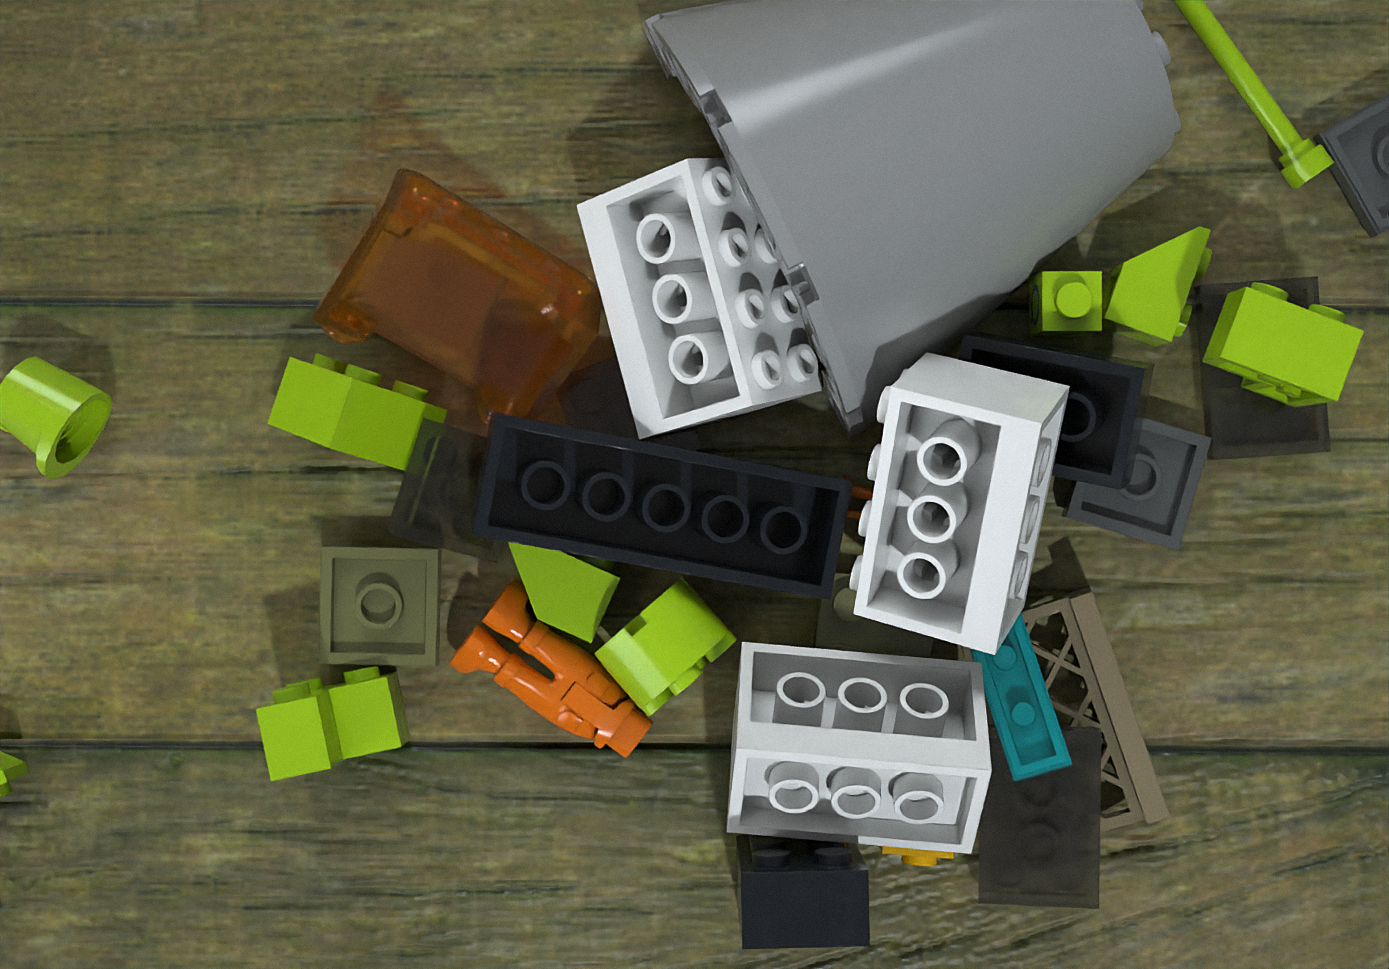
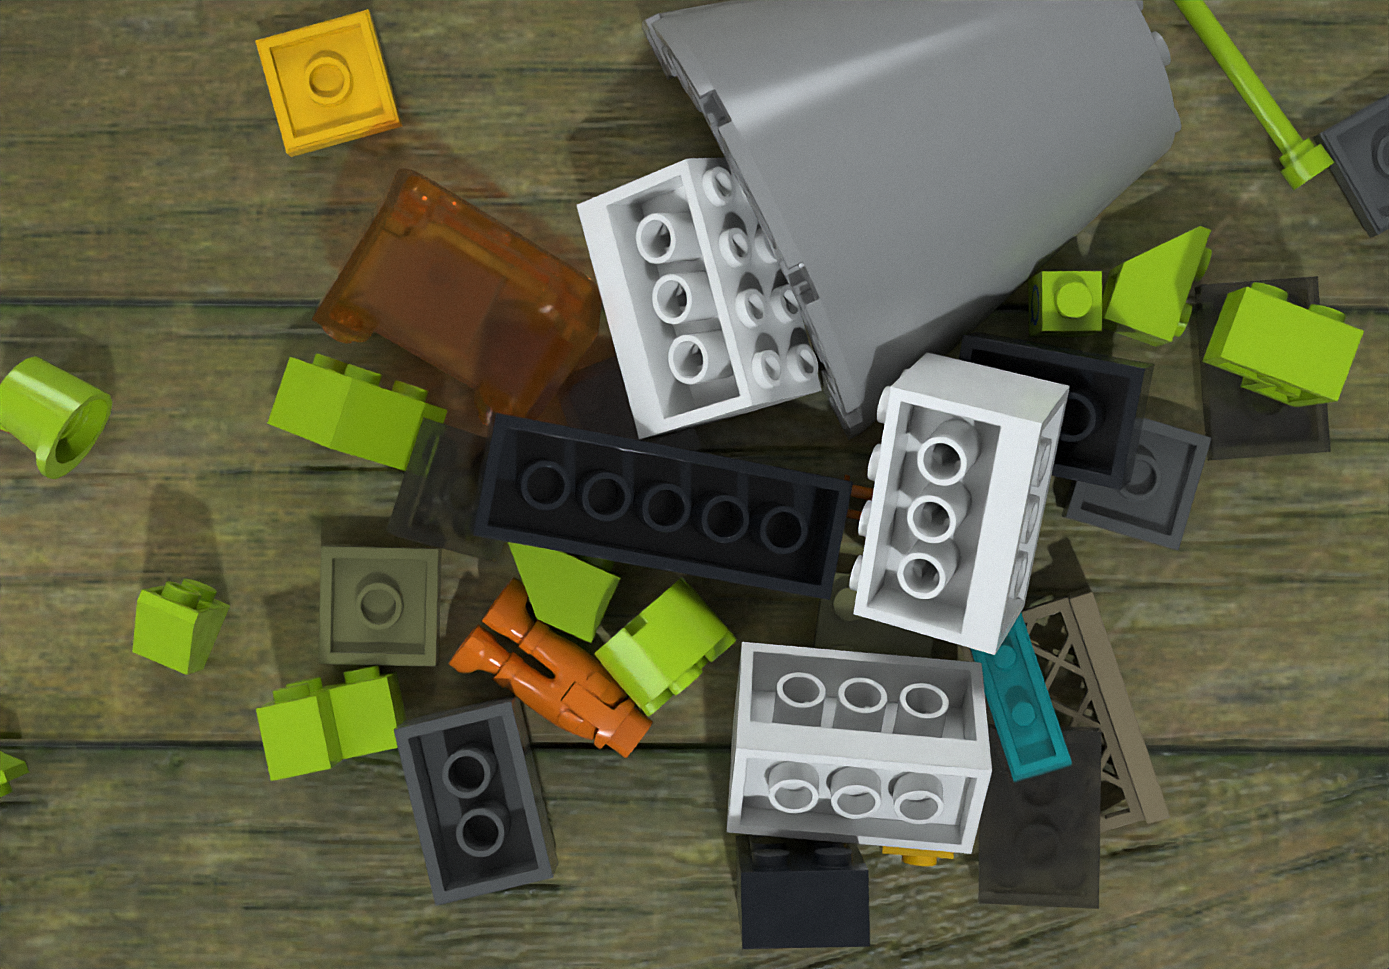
(178, 624): none -> lime slope
(329, 83): none -> yellow plate
(476, 799): none -> dark grey brick

